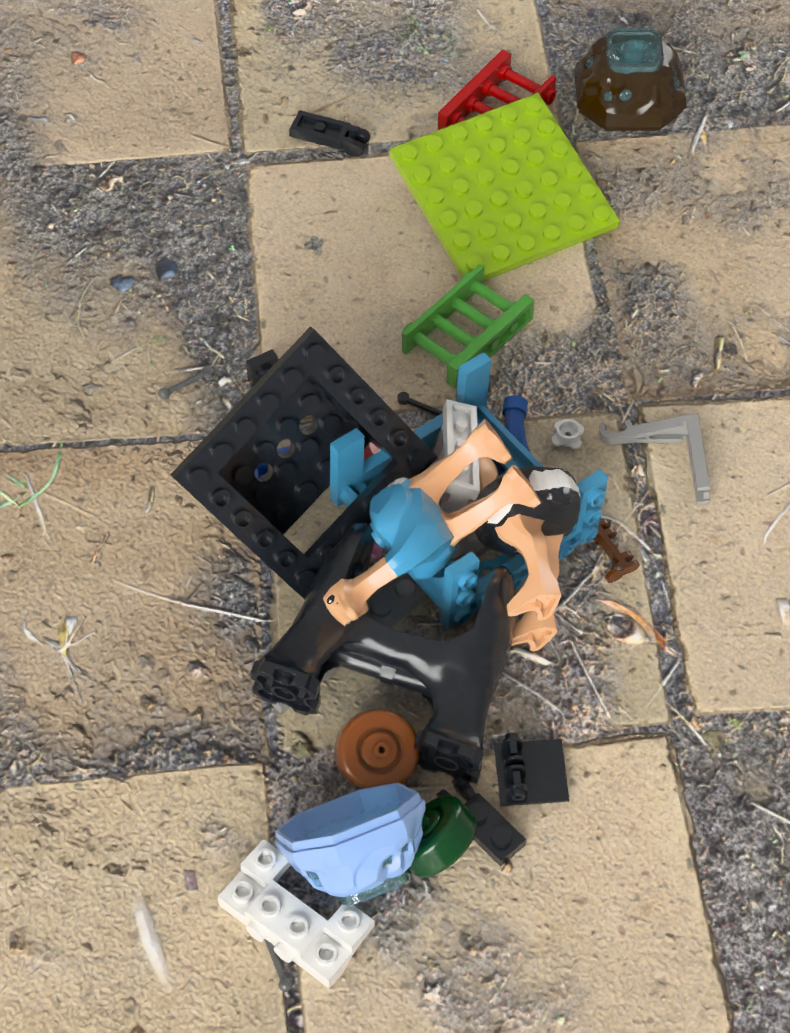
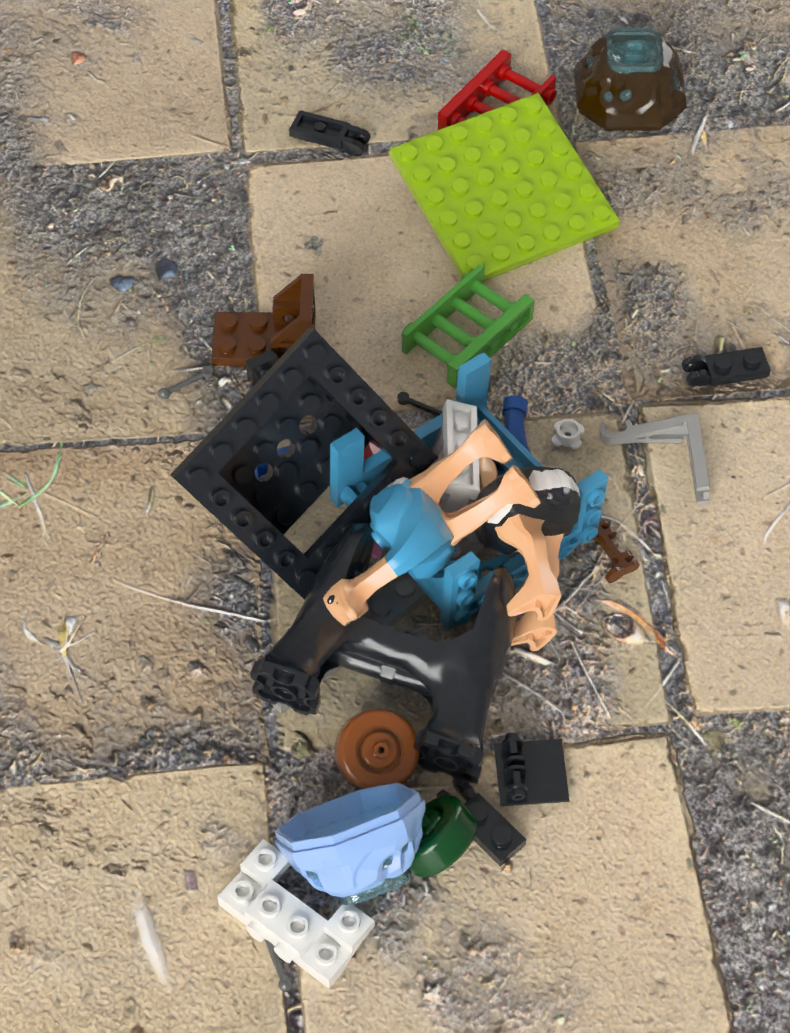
(249, 334): none -> reddish brown bracket
(726, 367): none -> black hinge

